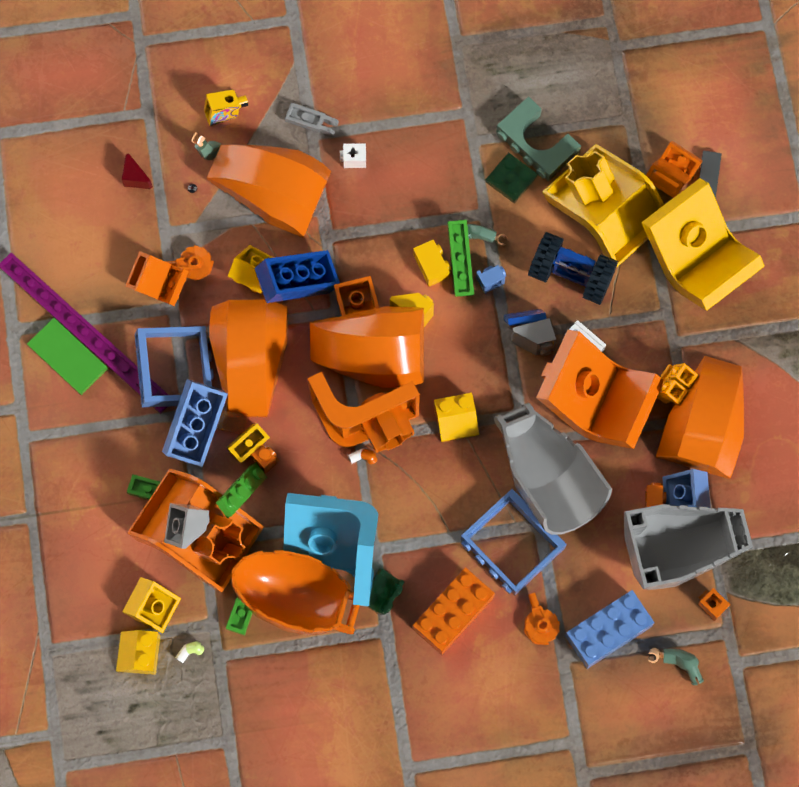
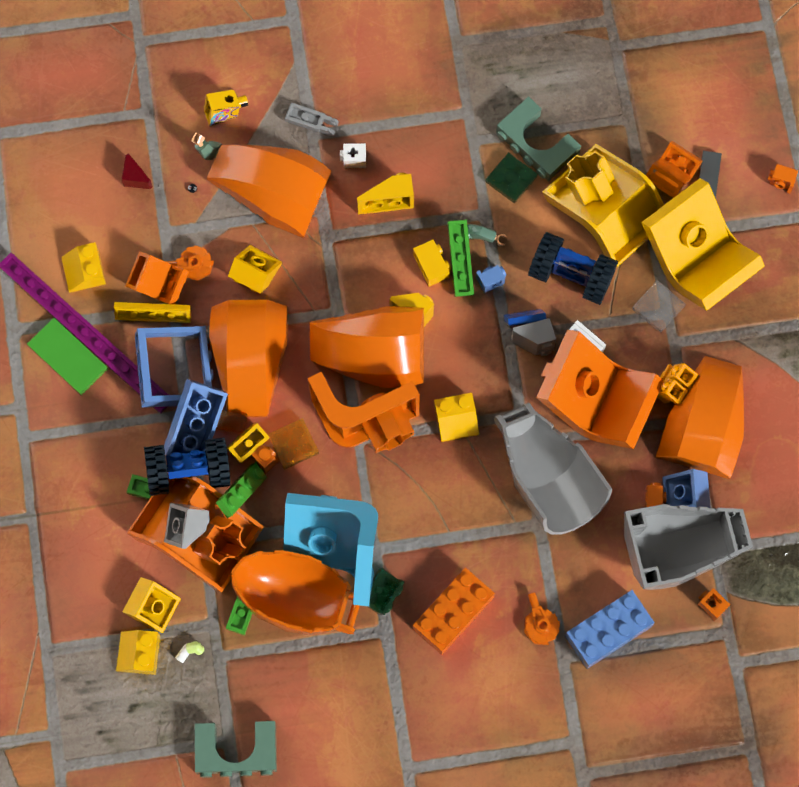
(83, 268): none -> yellow slope
(152, 312): none -> yellow tile
(187, 465): none -> black plate
(261, 760): none -> sand green arch
(293, 443): none -> clear yellow plate
(296, 276): blue brick -> none
(356, 296): orange slope -> none
(365, 454): arm -> none
(389, 195): none -> yellow slope
(482, 559): medium blue window -> none
(658, 306): none -> clear tile
(681, 658): sand green arm -> none
(783, 177): none -> orange brick

